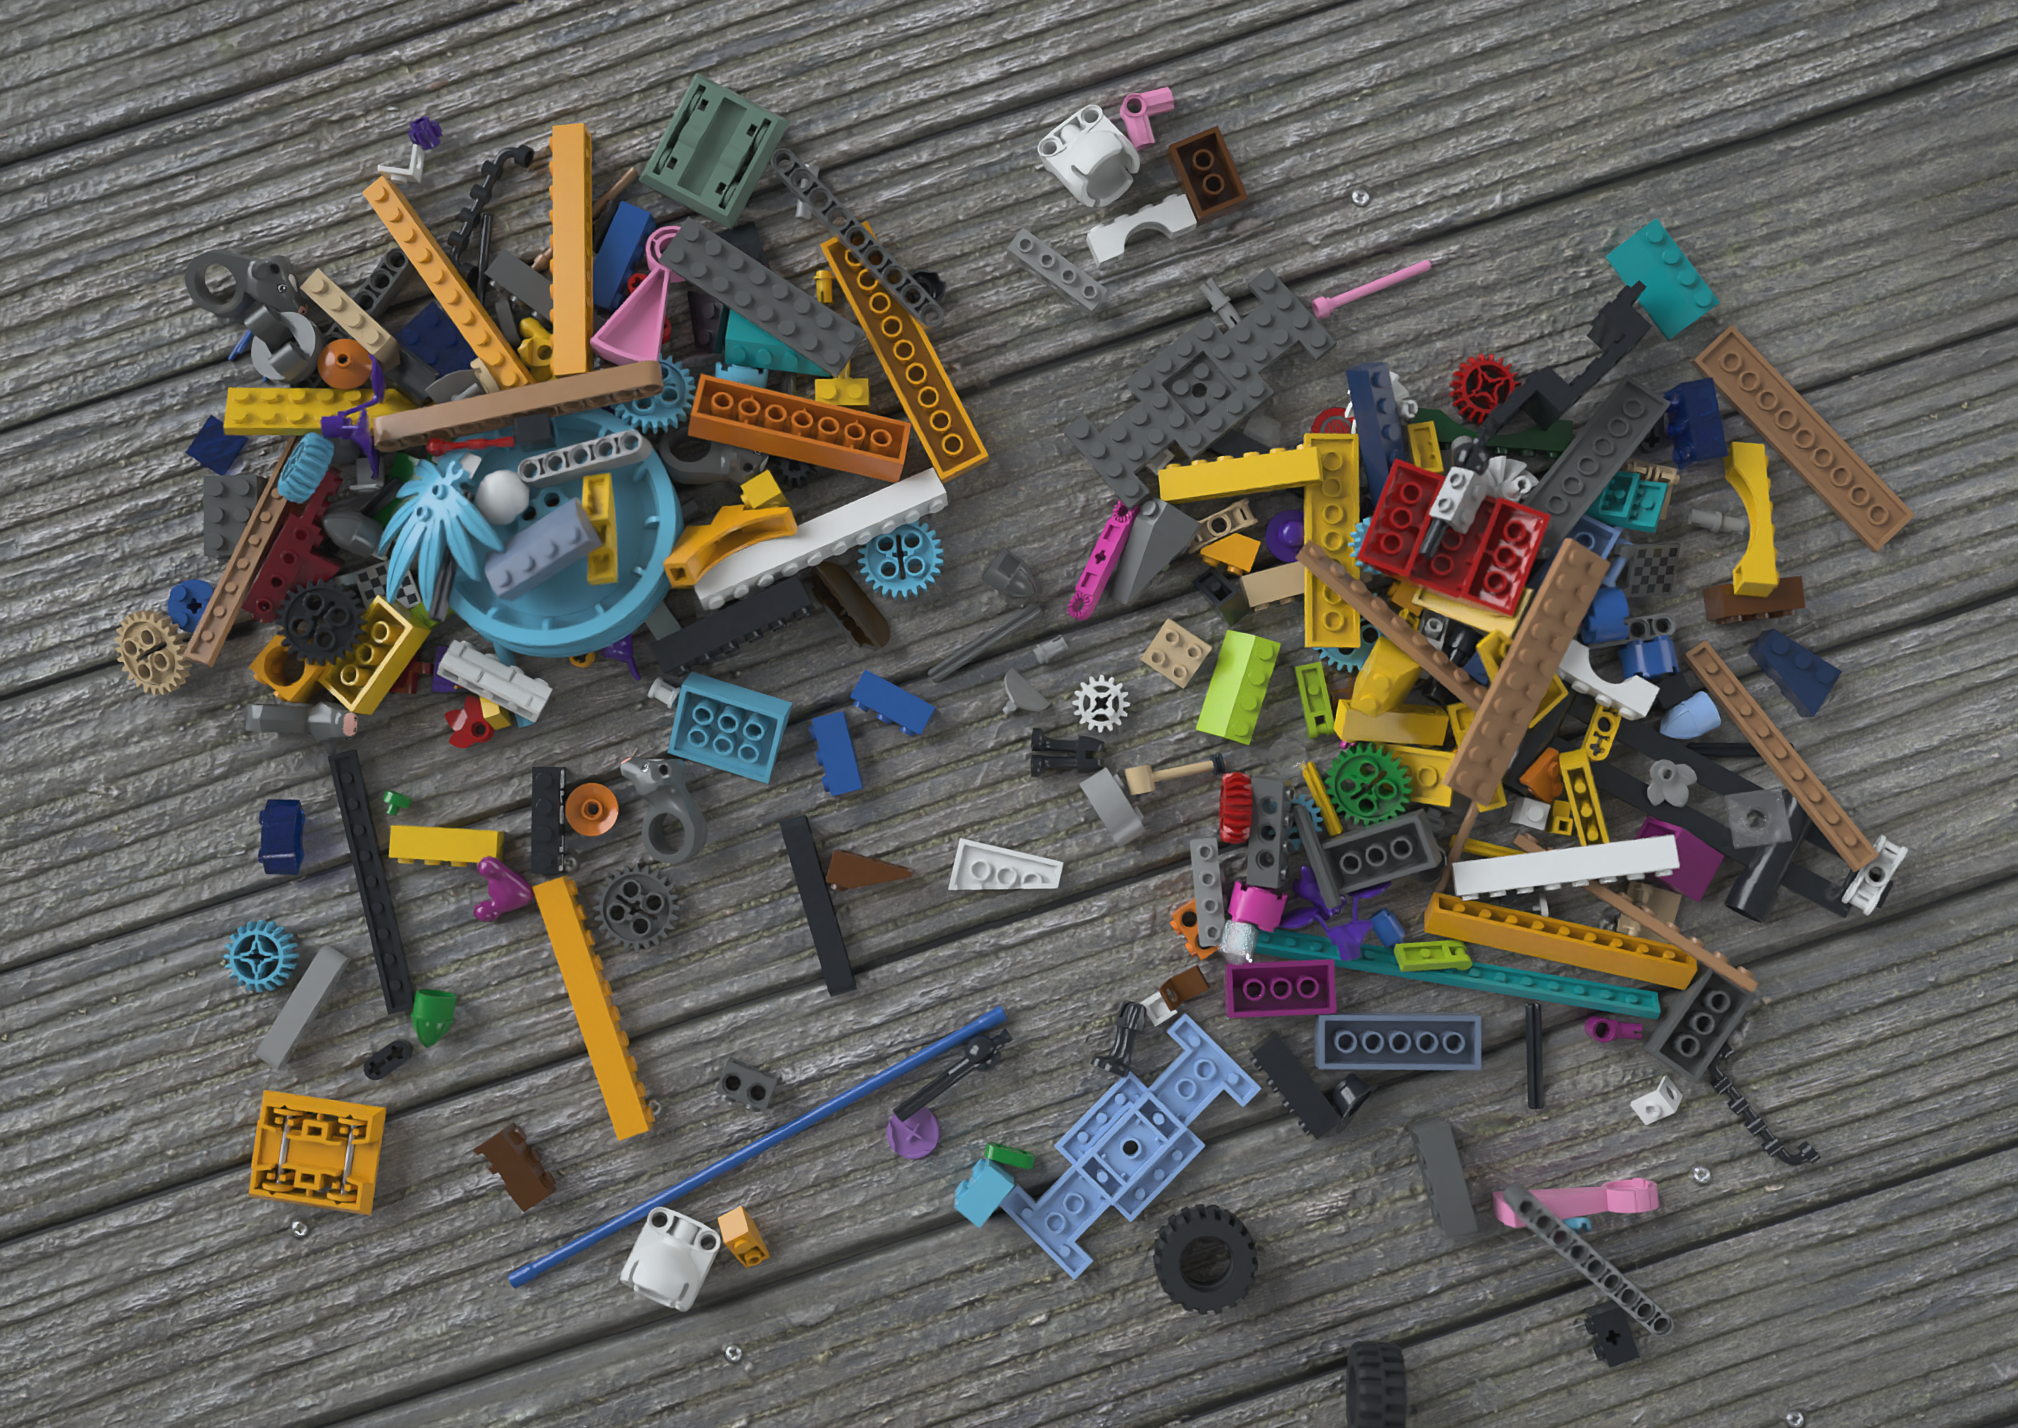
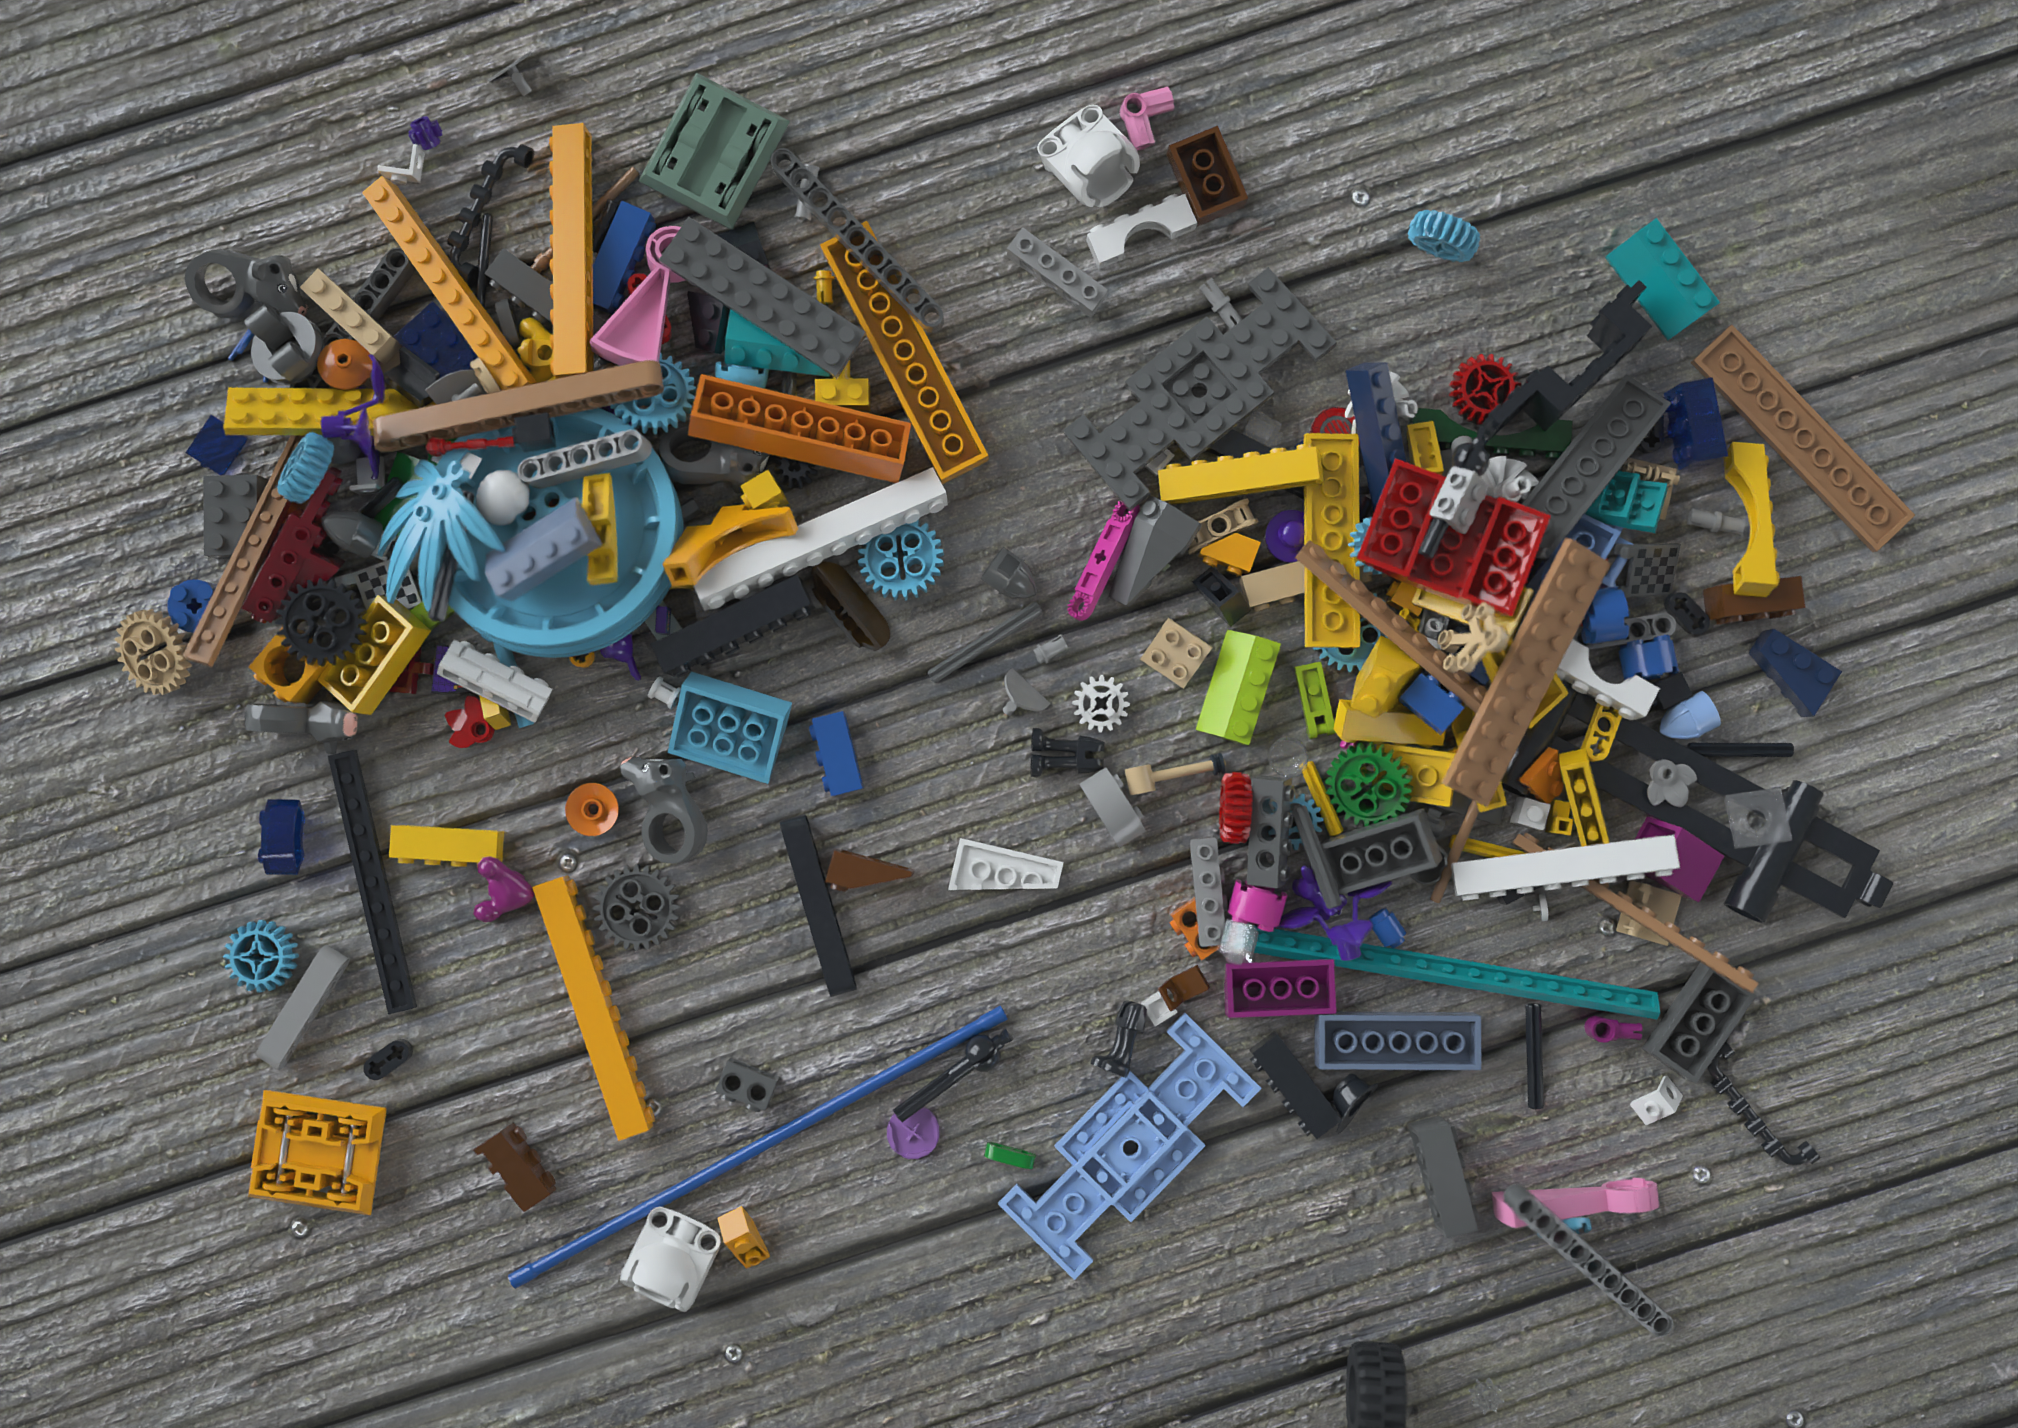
(396, 801): green tile -> none
(432, 1015): green helmet -> none
(515, 75): none -> light grey shield
(548, 820): black brick -> none
(663, 620): none -> dark purple tile
(892, 703): blue brick -> none
(930, 283): black hair -> none
(983, 1191): medium azure brick -> none
(1213, 1293): black tyre -> none
(1324, 306): bright pink piece -> none
(1349, 689): clear orange piece -> none
(1432, 703): none -> blue brick
(1432, 955): lime plate -> none
(1444, 235): none -> medium azure gear
(1491, 640): none -> tan plant
(1559, 941): light orange brick -> none
(1620, 1345): black brick -> none
(1682, 617): none -> black beam
(1780, 756): medium nougat plate -> none
(1888, 860): white piece -> none

